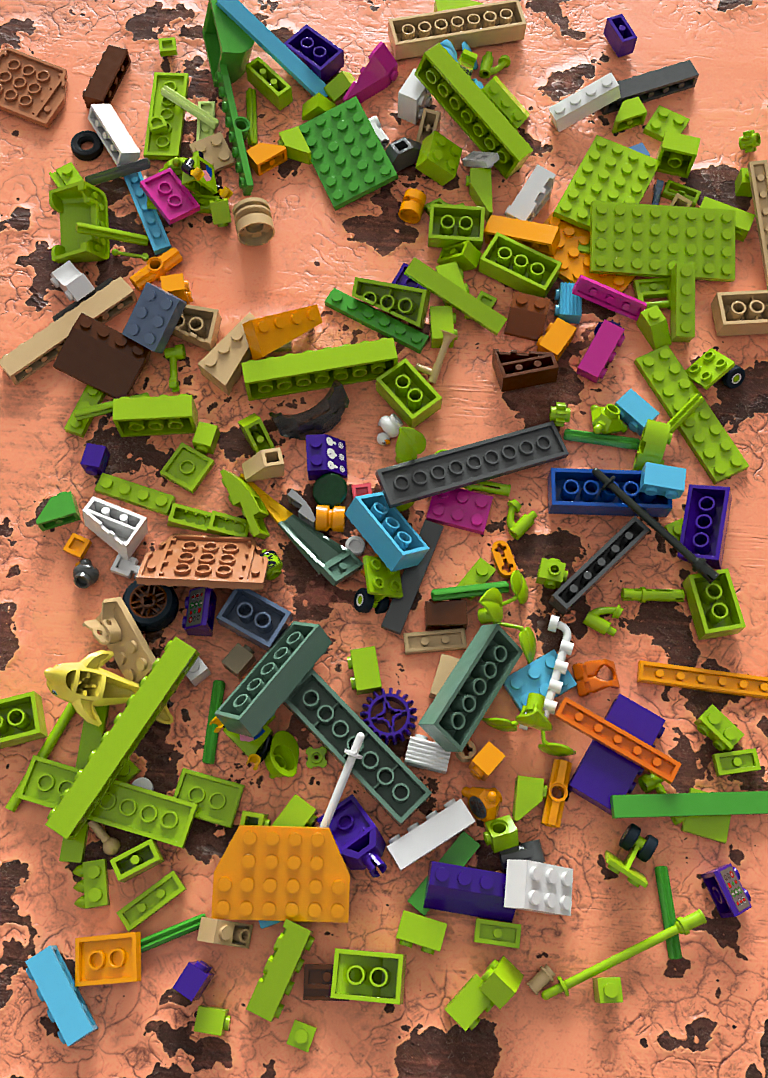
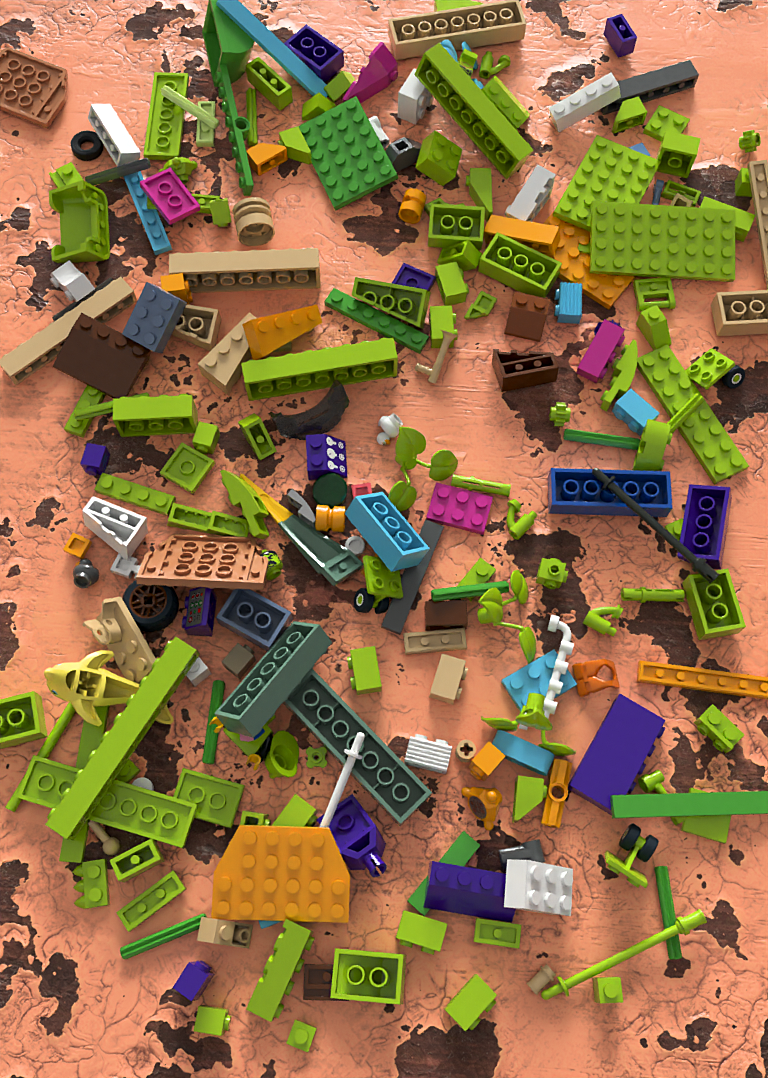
(59, 511): bright green slope -> none
(61, 996): medium azure brick -> none
(107, 76): reddish brown brick -> none
(108, 959): light orange plate -> none
(113, 234): lime axle -> none
(145, 257): lime hinge -> none
(155, 268): light orange piece -> none
(157, 125): lime tile -> none
(167, 46): lime plate -> none
(174, 354): lime brick -> none
(200, 177): torso -> none
(214, 151): tan plate -> none
(248, 270): none -> tan brick
(264, 465): tan slope -> none
(398, 713): dark purple gear -> none
(408, 393): lime brick -> none
(429, 122): tan slope -> none
(430, 834): white brick -> none
(455, 296): lime tile -> none
(470, 464): dark grey plate -> none
(471, 688): sand green brick -> none
(480, 159): white plate -> none
(501, 834): lime brick -> none
(501, 981): lime brick -> none
(507, 557): light orange beam -> none
(523, 752): none -> medium azure beam
(557, 338): light orange brick -> none
(598, 566): dark grey brick -> none
(607, 419): lime rock -> none
(608, 297): dark pink plate -> none
(618, 740): orange plate -> none
(623, 375): none -> lime slope
(662, 480): medium azure brick -> none
(682, 302): lime brick -> none
(727, 891): dark purple slope -> none
(736, 762): lime plate -> none

